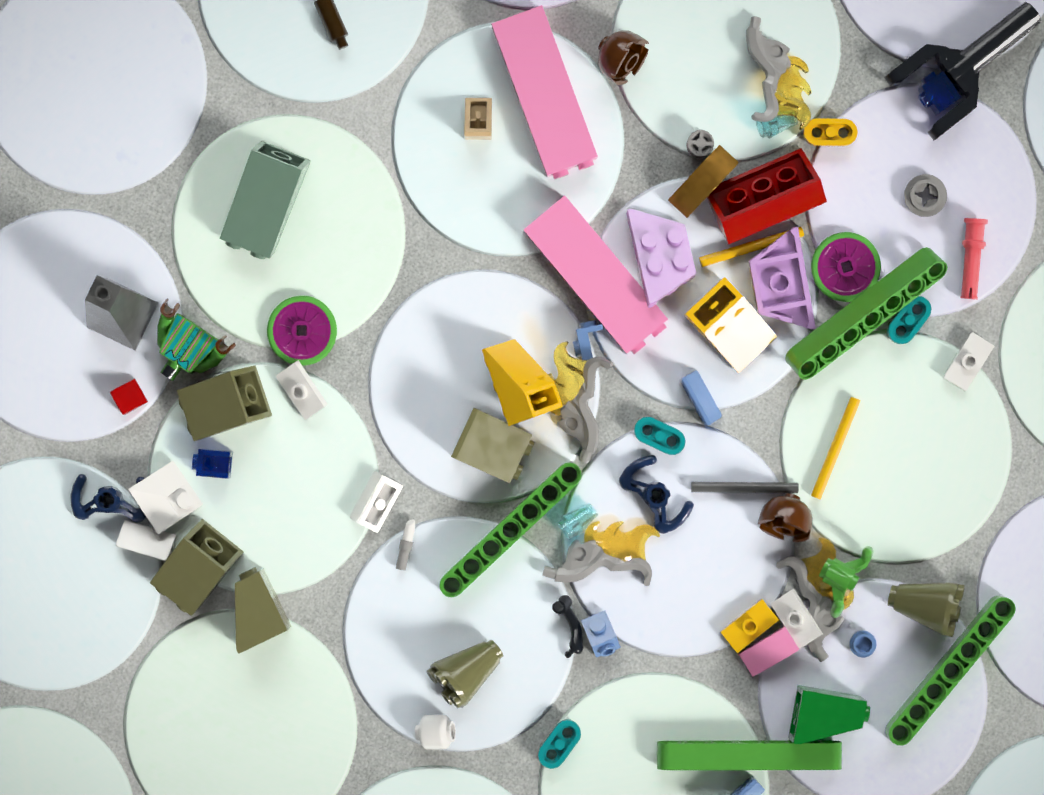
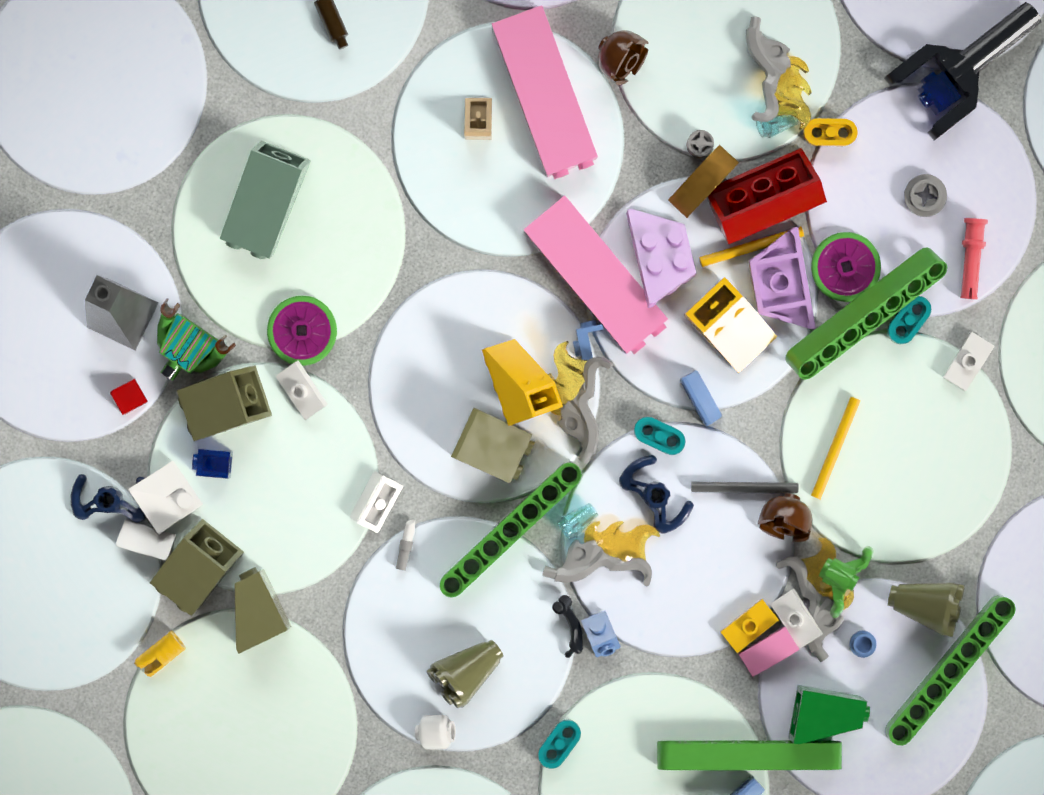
(160, 653): none -> yellow hinge

